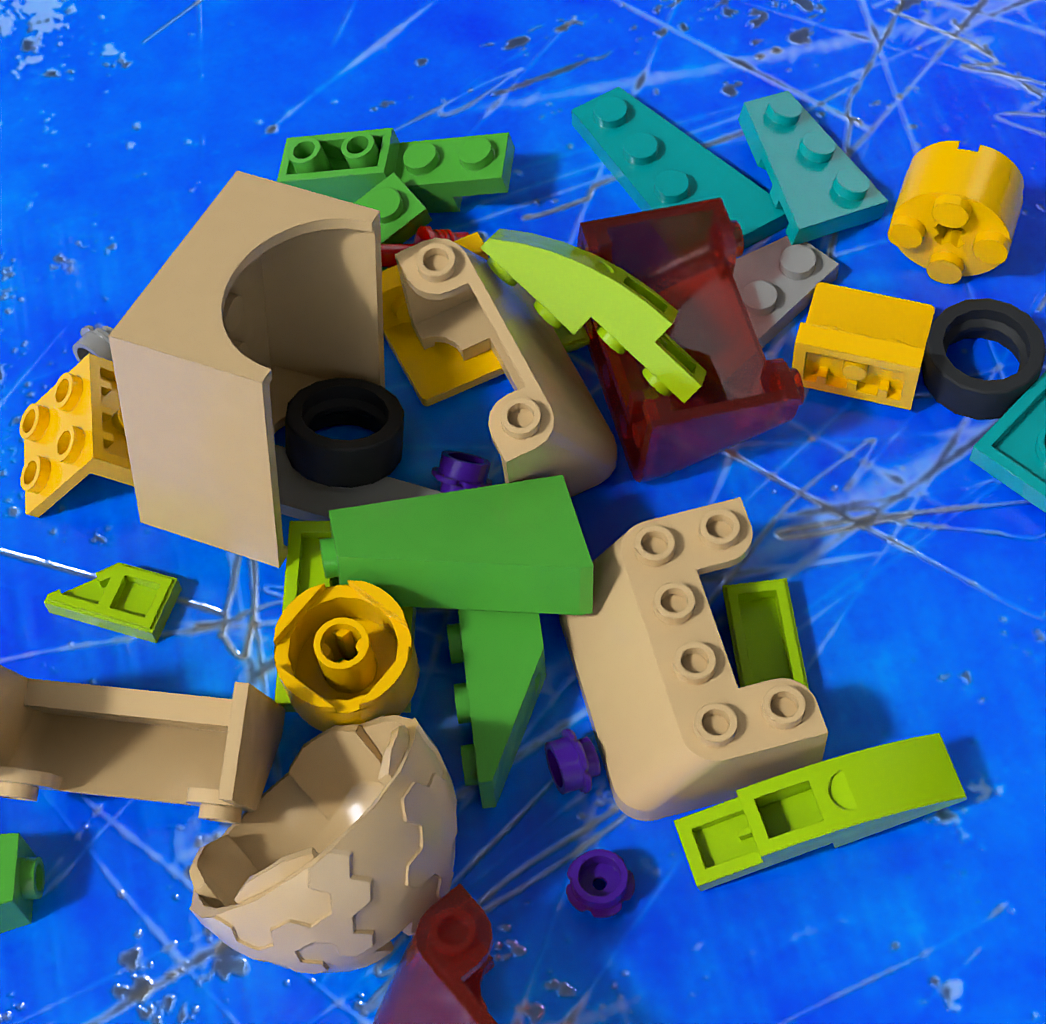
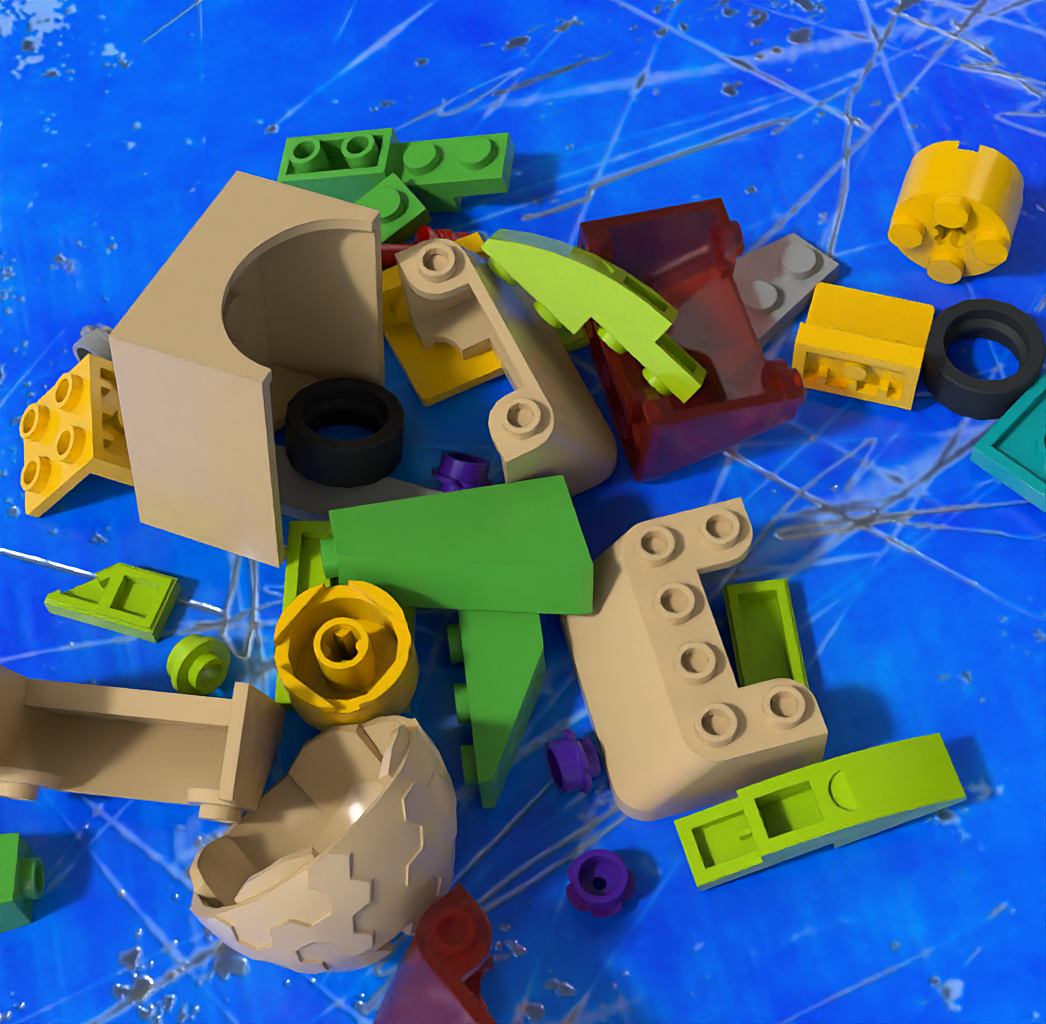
(198, 664): none -> lime plate
(667, 167): teal wing -> none
(807, 170): teal wing -> none

